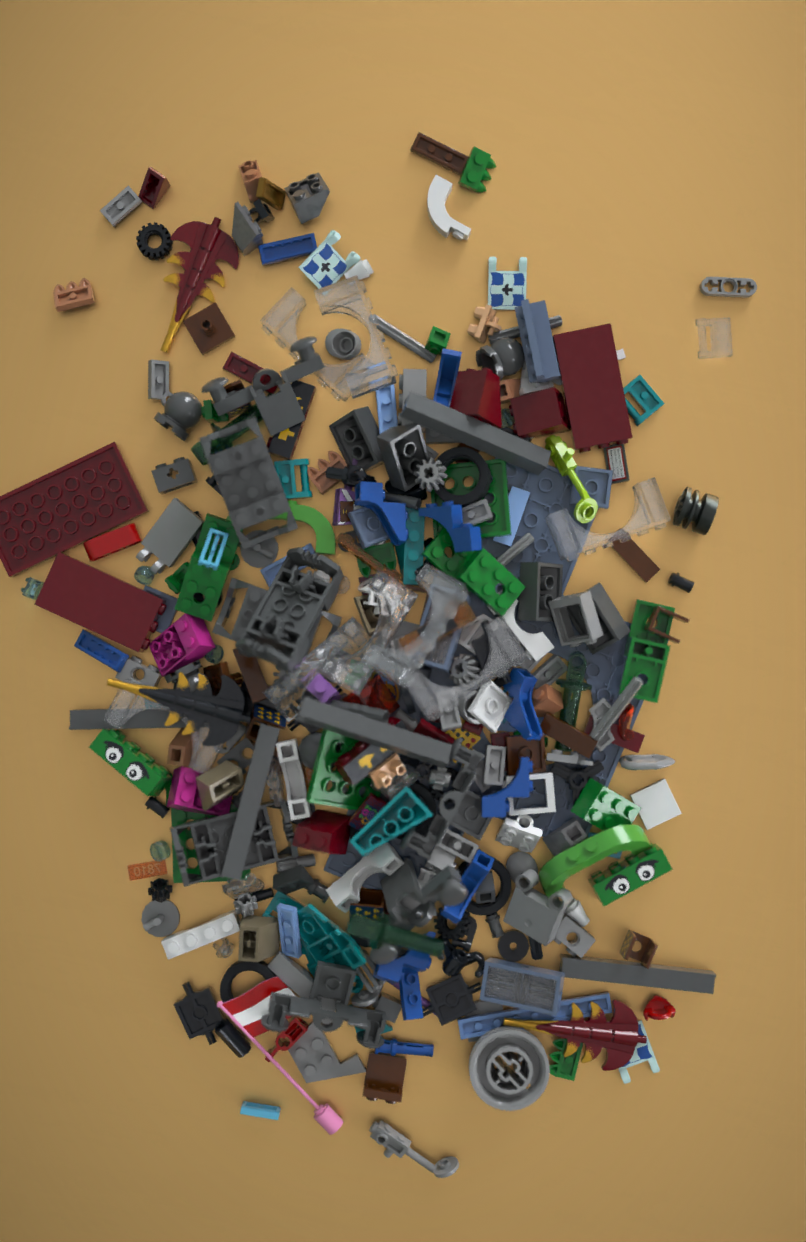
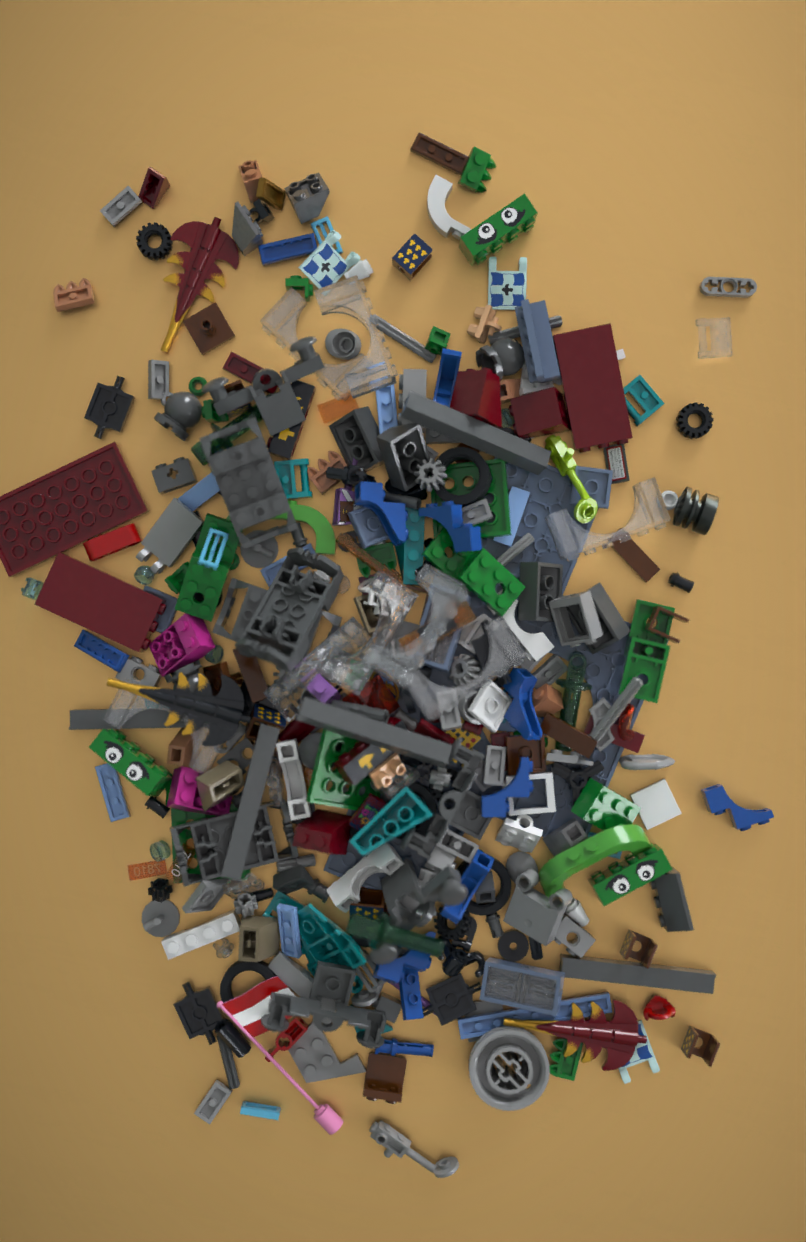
(109, 407): none -> black plate
(112, 792): none -> light blue tile
(174, 871): none -> clear orange sticker
(197, 380): none -> green plate
(200, 492): none -> light blue tile
(205, 896): none -> light grey tile
(213, 1102): none -> light grey plate
(229, 1064): none -> dark grey axle
(297, 730): none -> dark red tile
(298, 536): none -> dark grey pin
(299, 283): none -> green bracket
(320, 222): none -> medium azure tile
(335, 409): none -> clear orange tile
(412, 257): none -> dark blue piece
(498, 230): none -> green brick
(670, 499): none -> white plate
(672, 902): none -> dark grey slope
(705, 415): none -> black tyre
(706, 1051): none -> reddish brown piece
(741, 818): none -> blue arch

